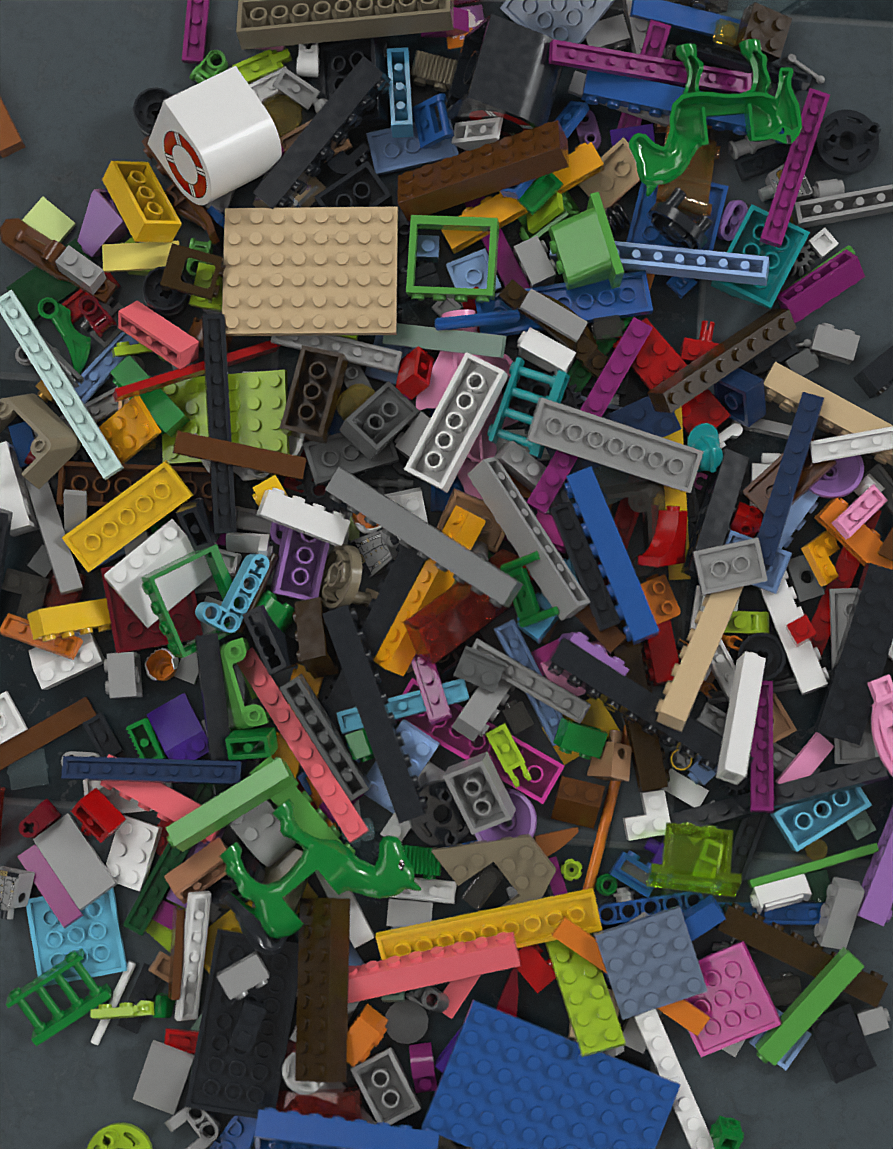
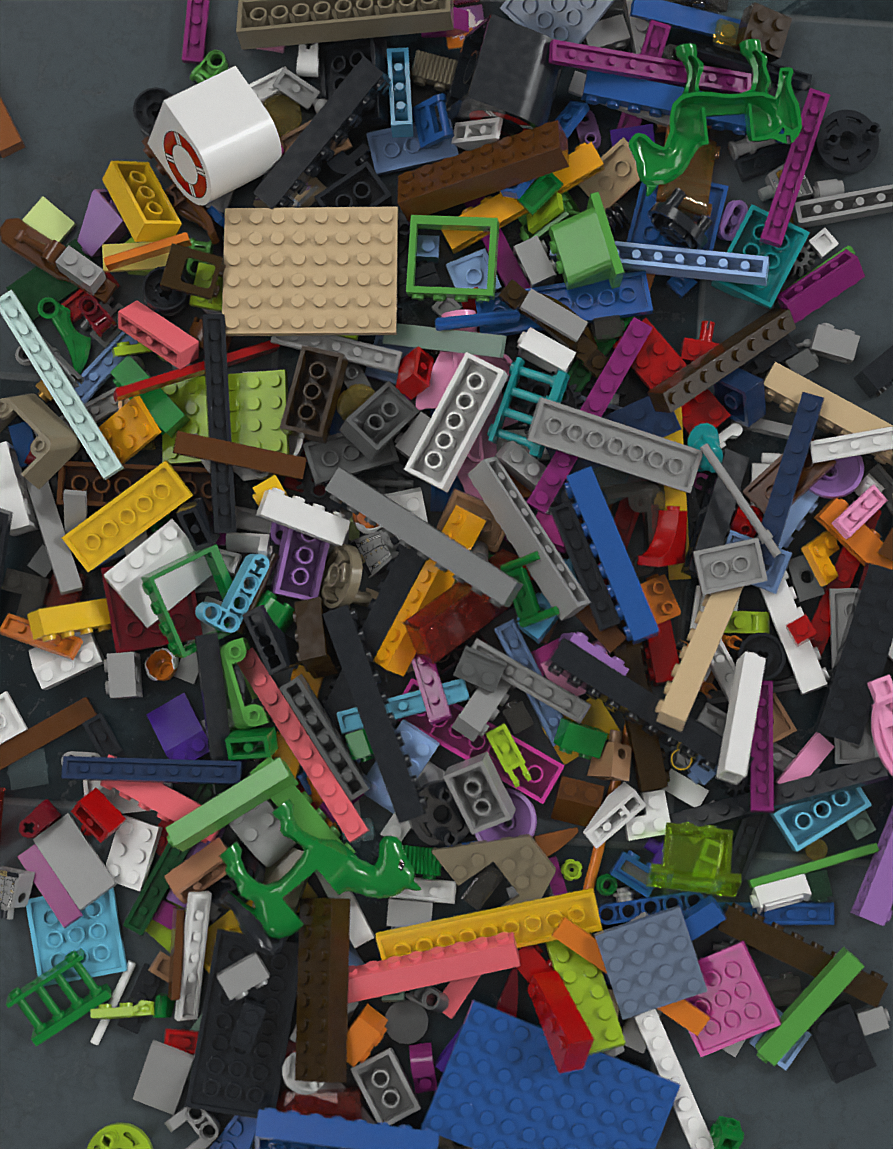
(145, 740): green brick -> none
(146, 251): none -> orange tile
(263, 64): lime hinge -> none
(561, 1021): none -> red wedge
(613, 814): none -> white slope
(764, 536): none -> light grey bar
(792, 59): light grey hinge -> none
(839, 913): light grey brick -> none

